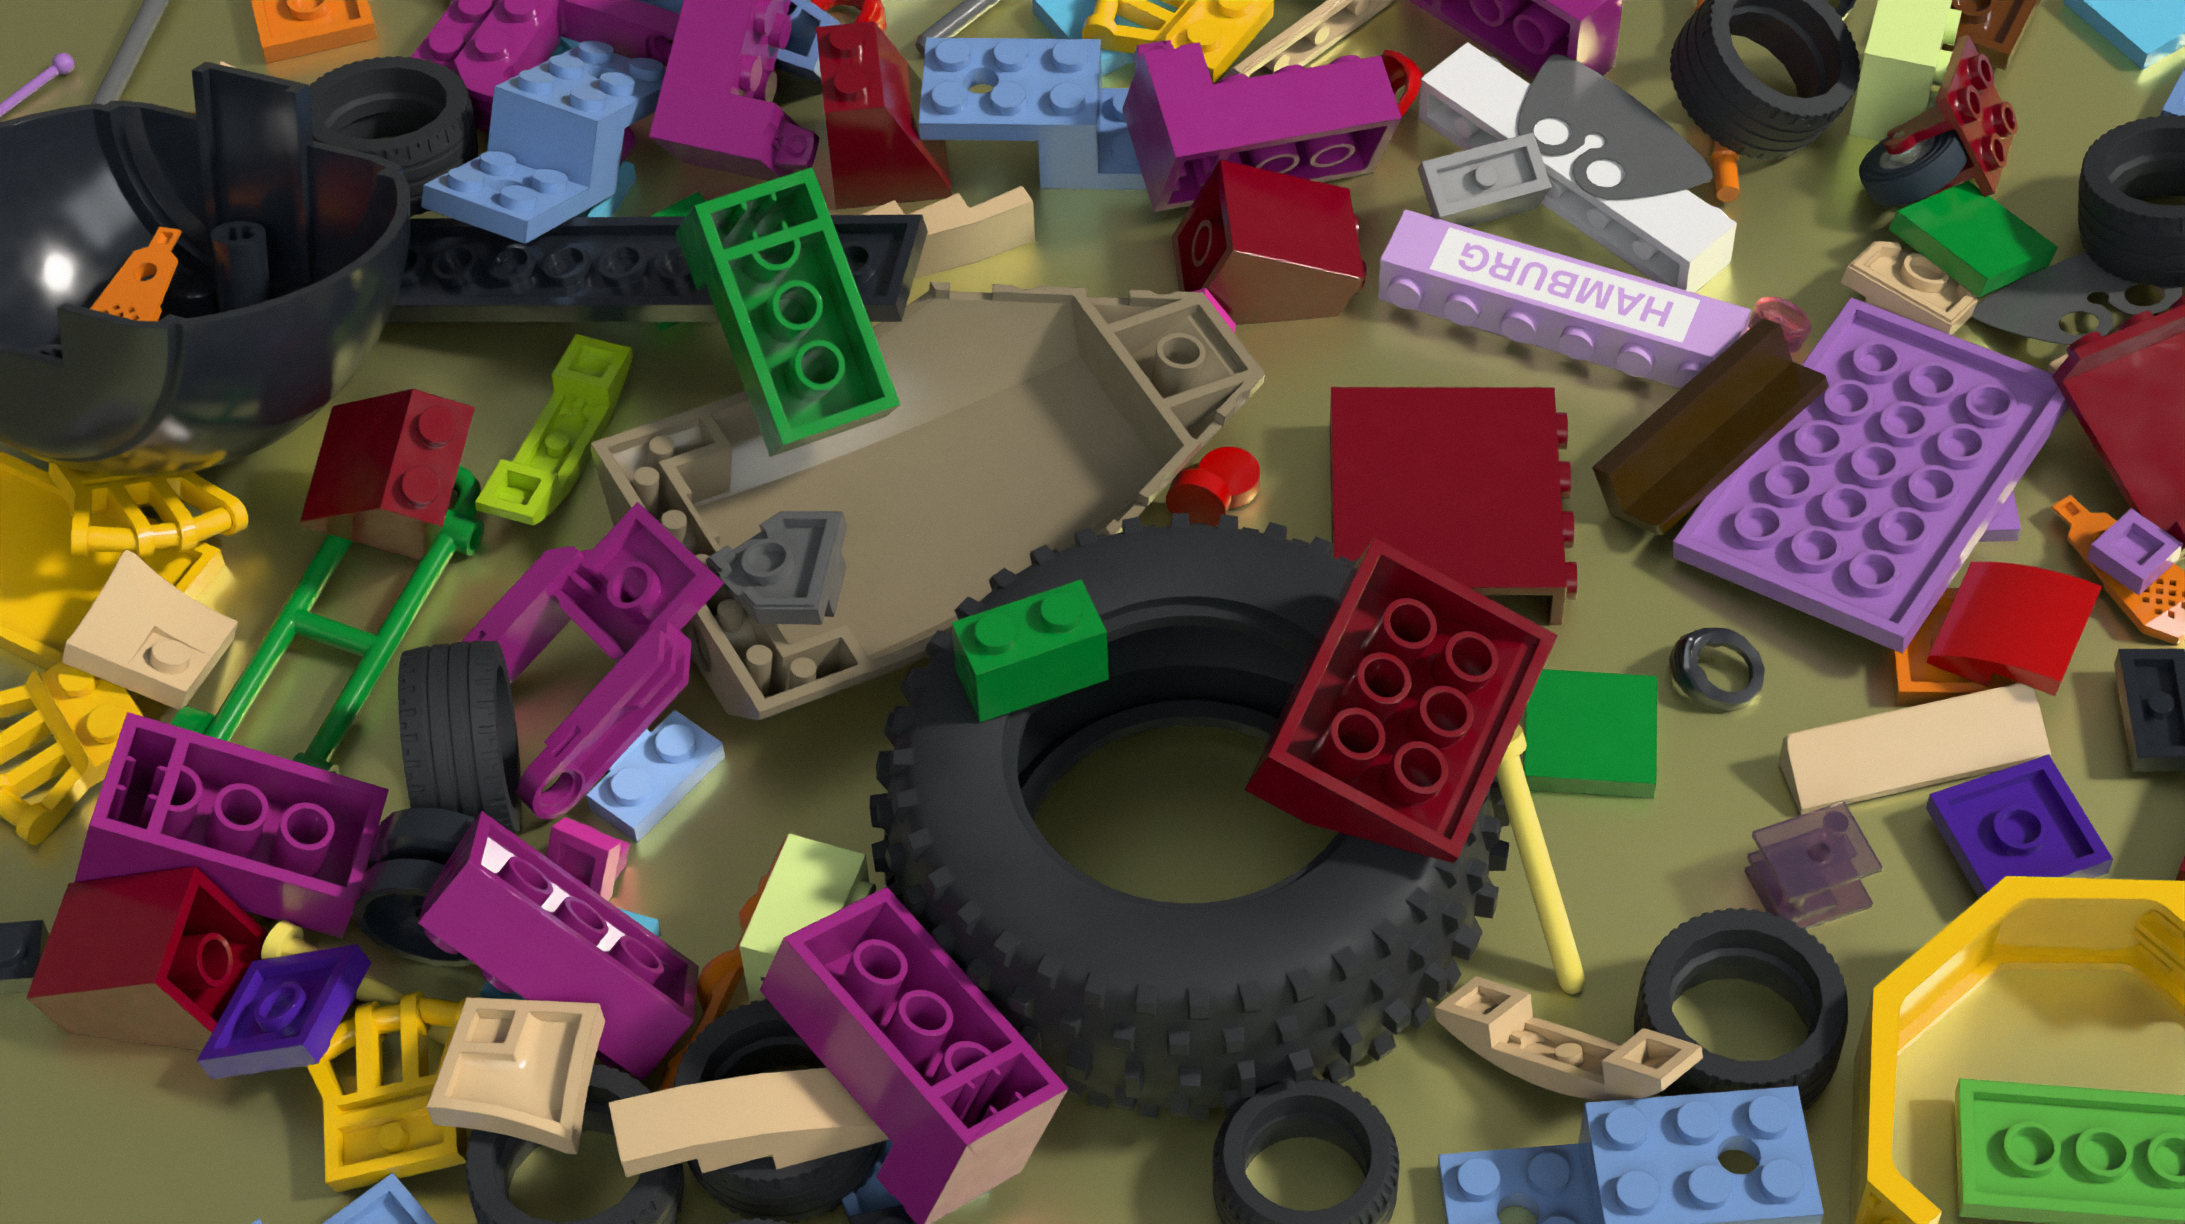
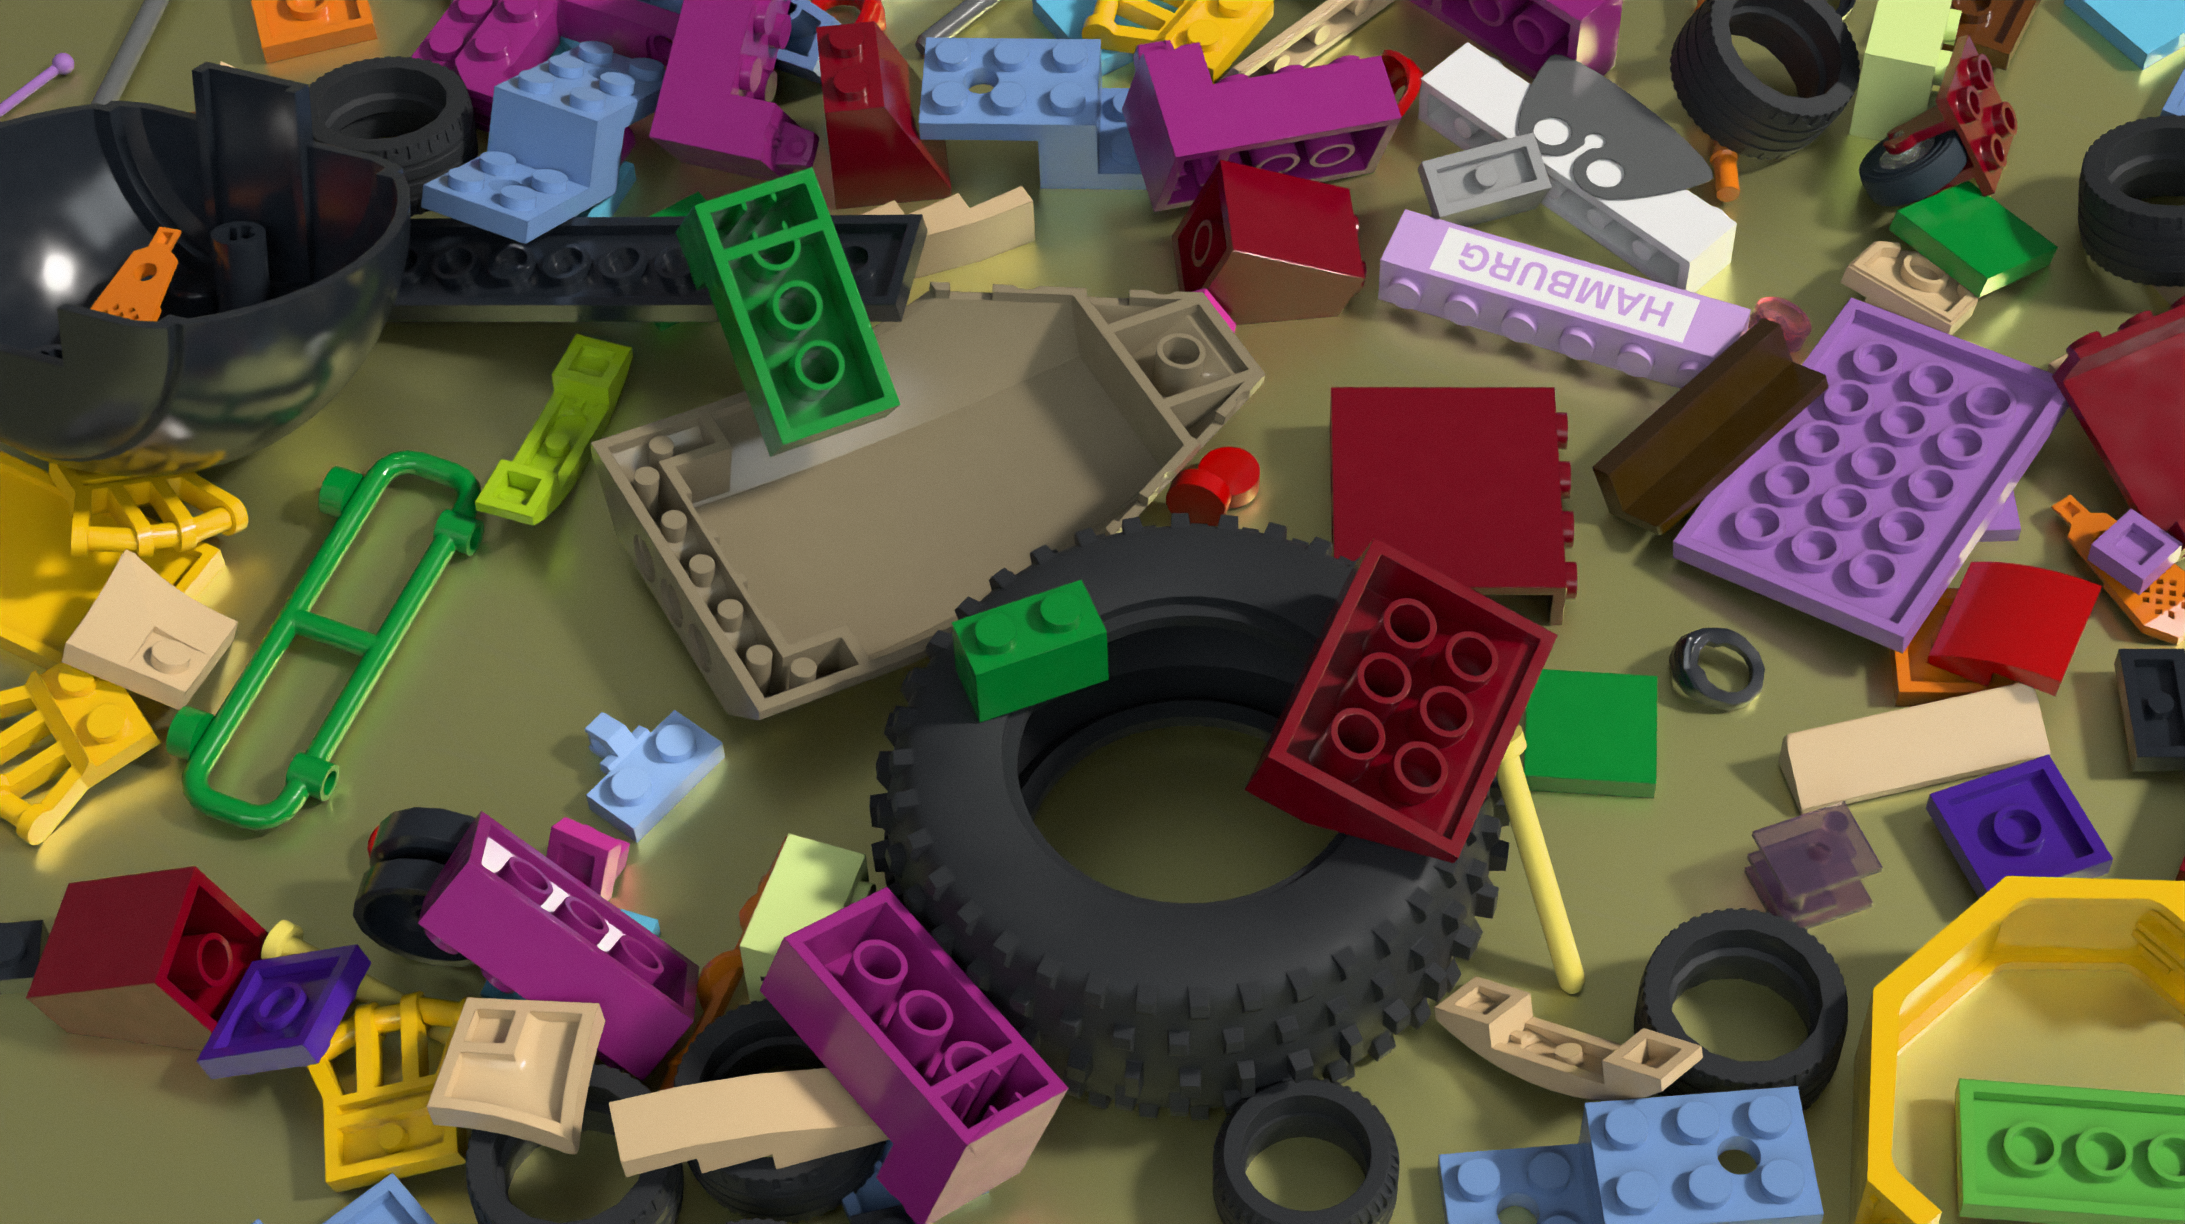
(255, 823): magenta hinge -> none
(388, 470): dark red slope -> none
(460, 730): black tyre -> none
(632, 603): magenta plate -> none
(787, 569): dark grey plate -> none
(2041, 299): dark grey piece -> none

